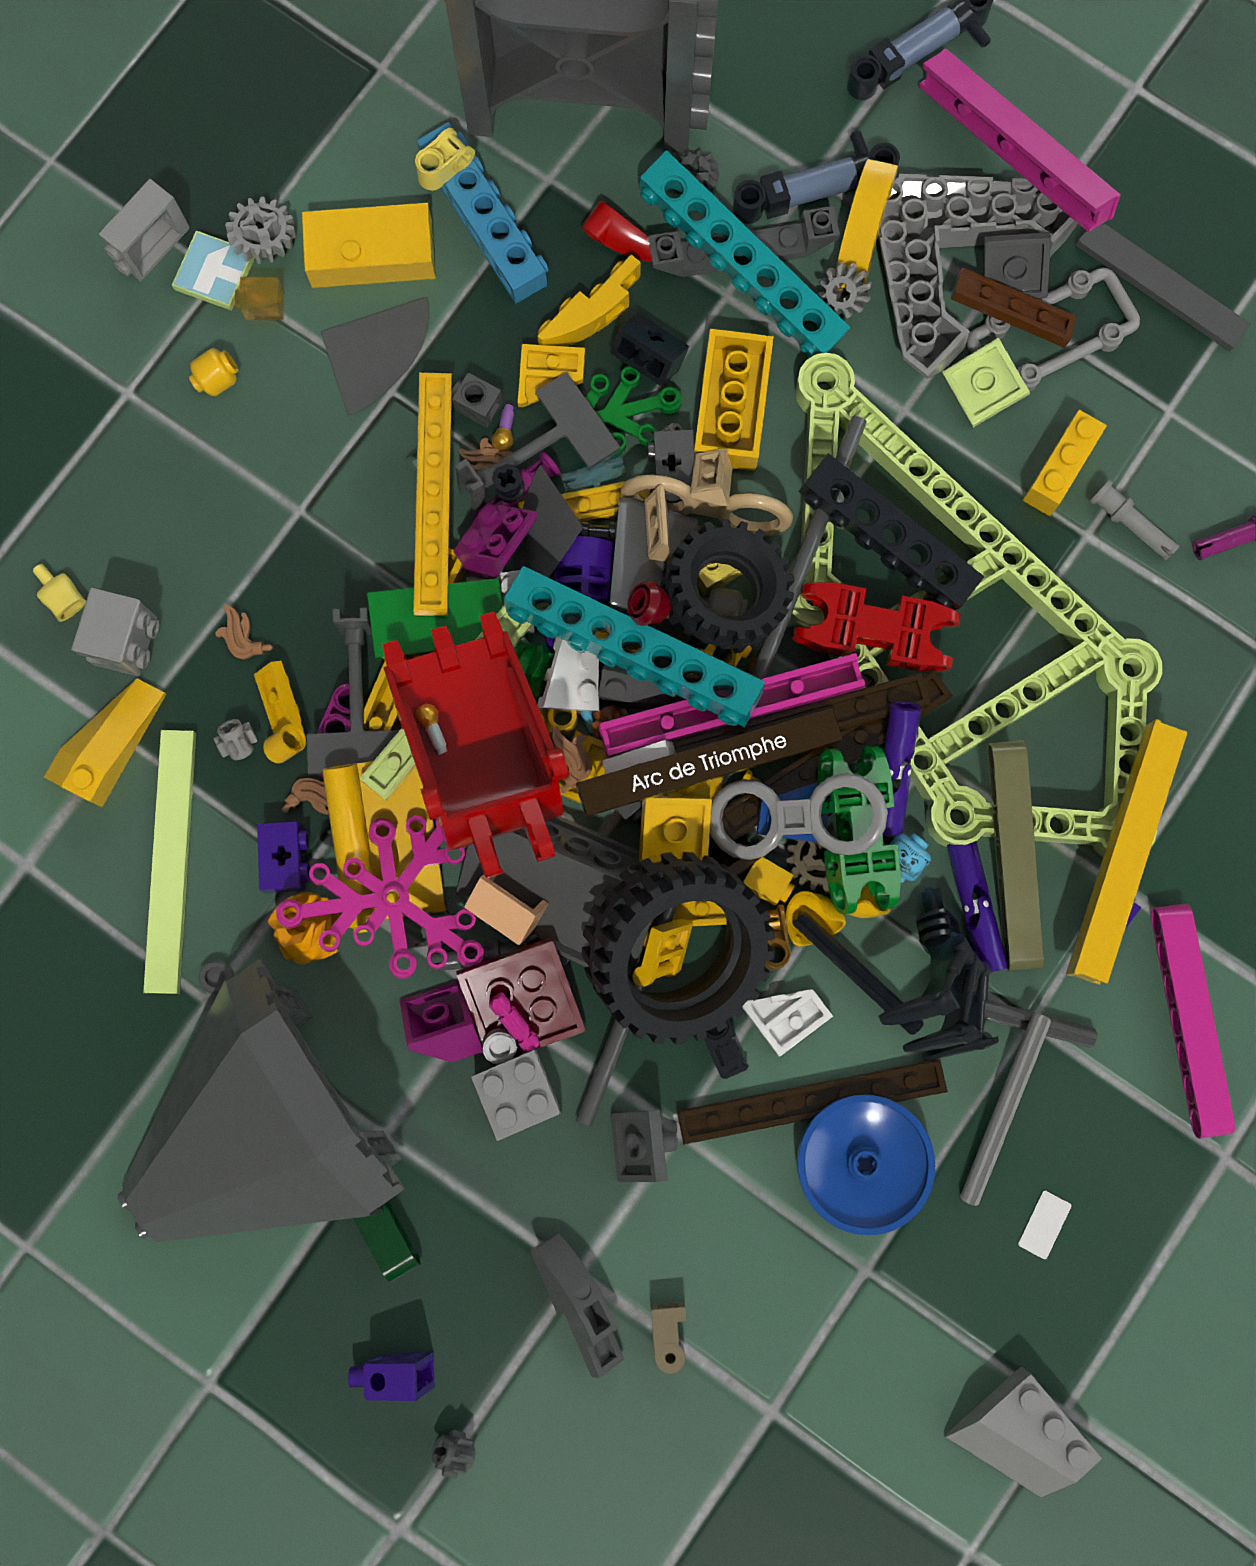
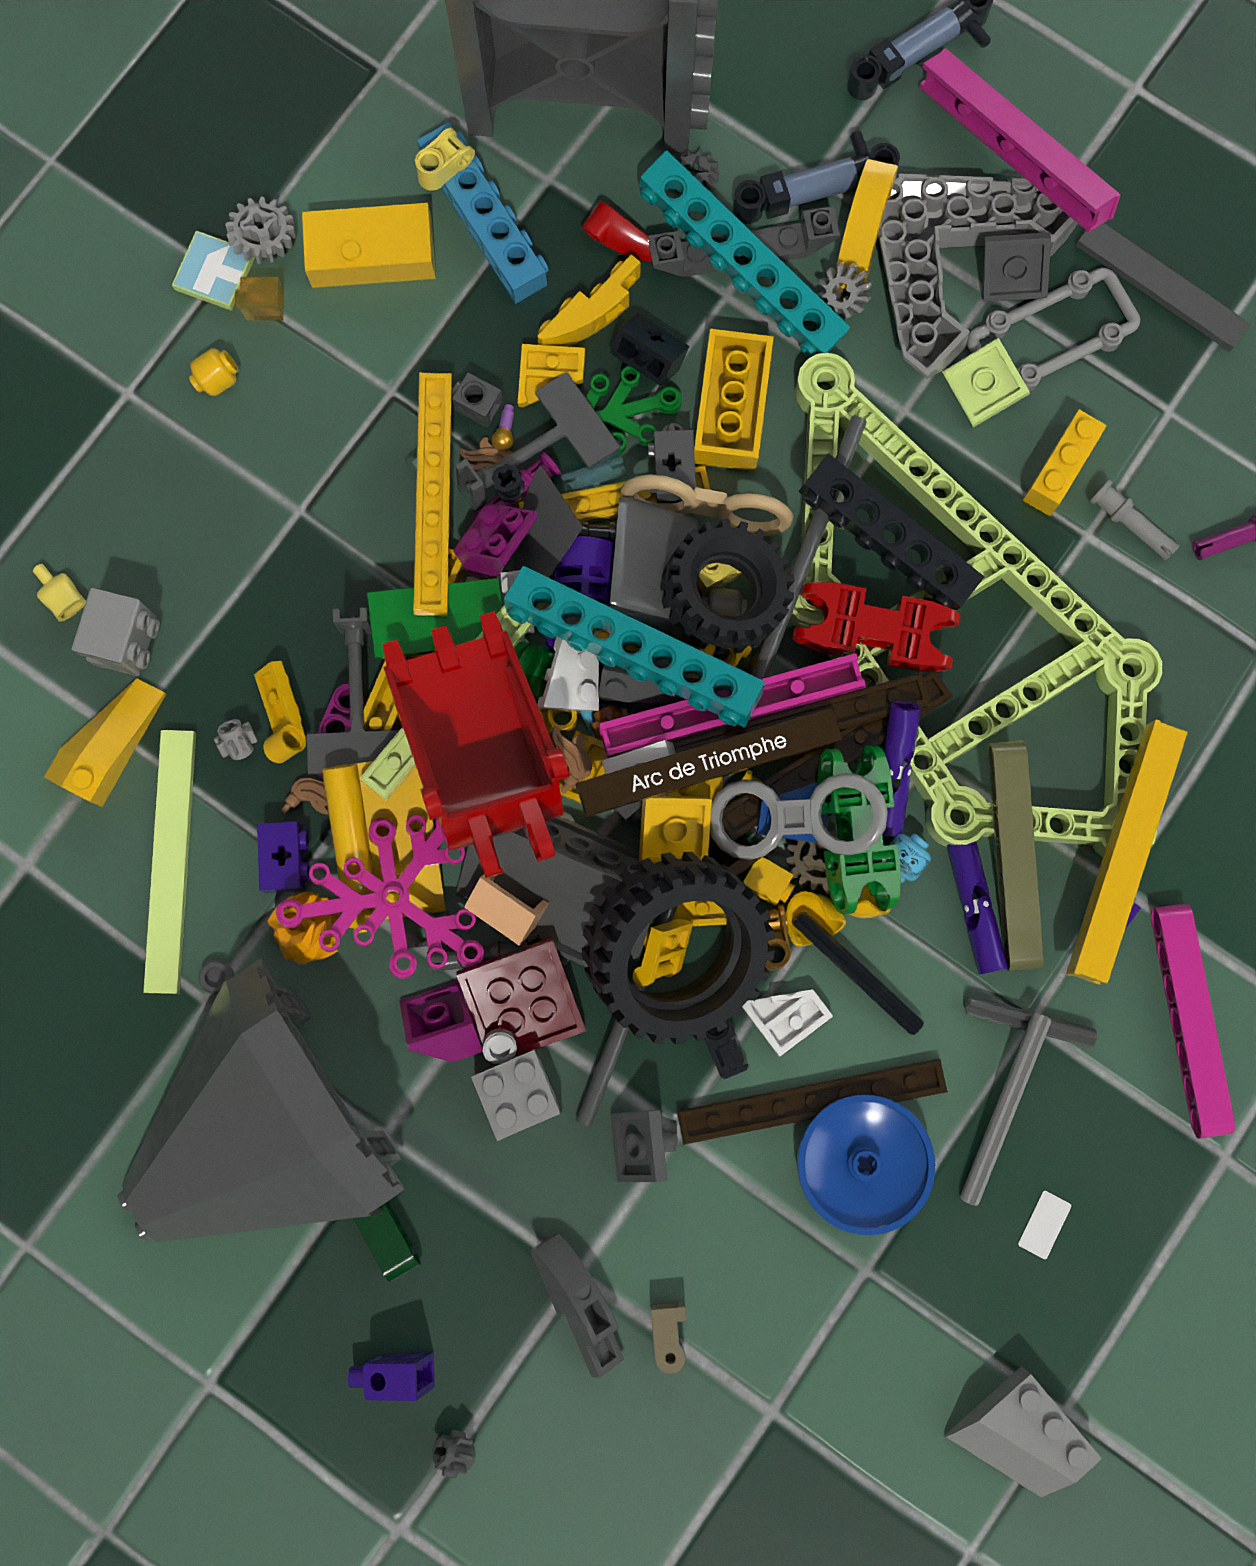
(144, 231): light grey window -> none
(237, 636): medium nougat piece -> none
(375, 351): dark grey sticker -> none
(427, 717): piece -> none
(514, 1022): dark pink axle -> none
(648, 603): dark red cone -> none
(657, 525): tan slope -> none
(712, 477): tan slope -> none
(955, 987): black piece -> none
(1013, 307): reddish brown plate -> none

